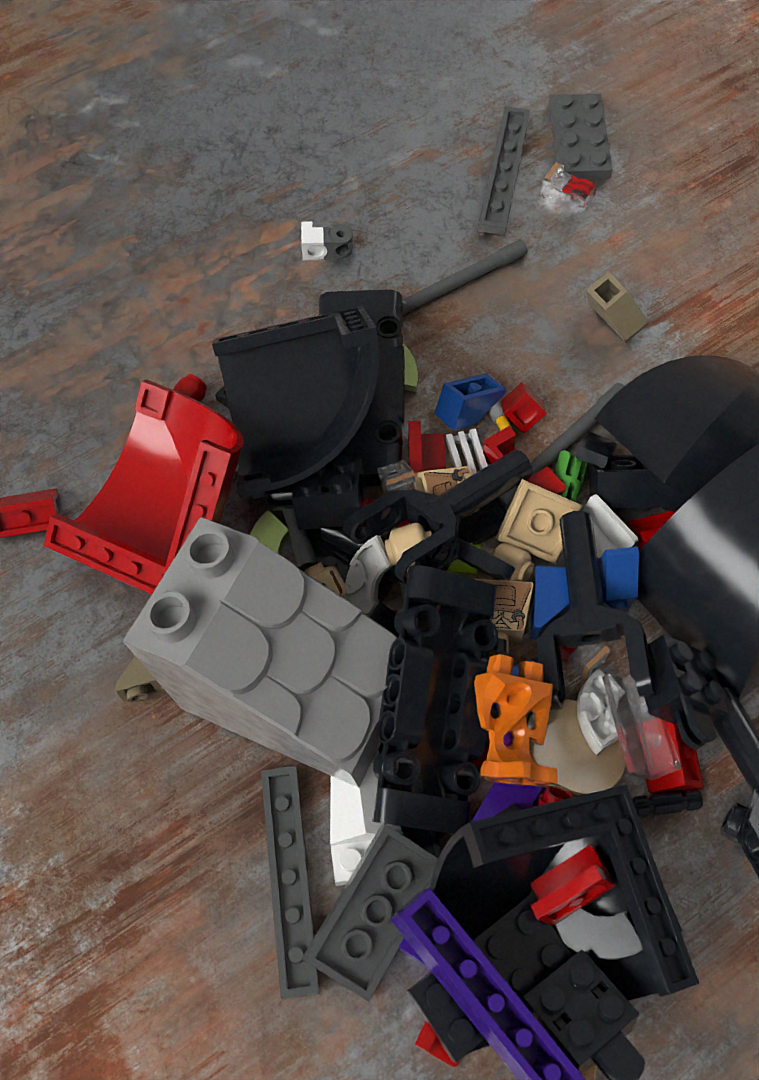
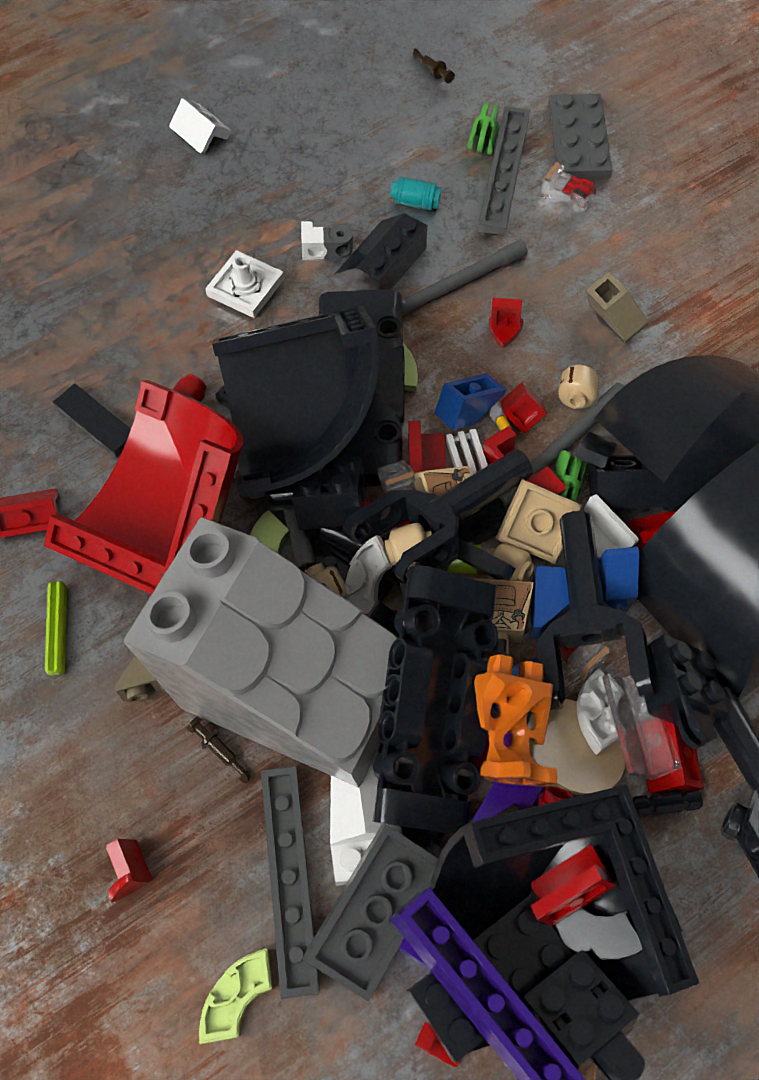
(56, 628): none -> lime axle
(93, 419): none -> black tile
(129, 868): none -> red tile
(197, 125): none -> white panel
(217, 747): none -> dark brown piece
(232, 996): none -> yellowish green tile
(248, 277): none -> white plate
(385, 254): none -> black slope
(415, 193): none -> teal head
(437, 69): none -> dark brown piece
(485, 128): none -> bright green arm
(505, 320): none -> red tile
(578, 386): none -> tan head

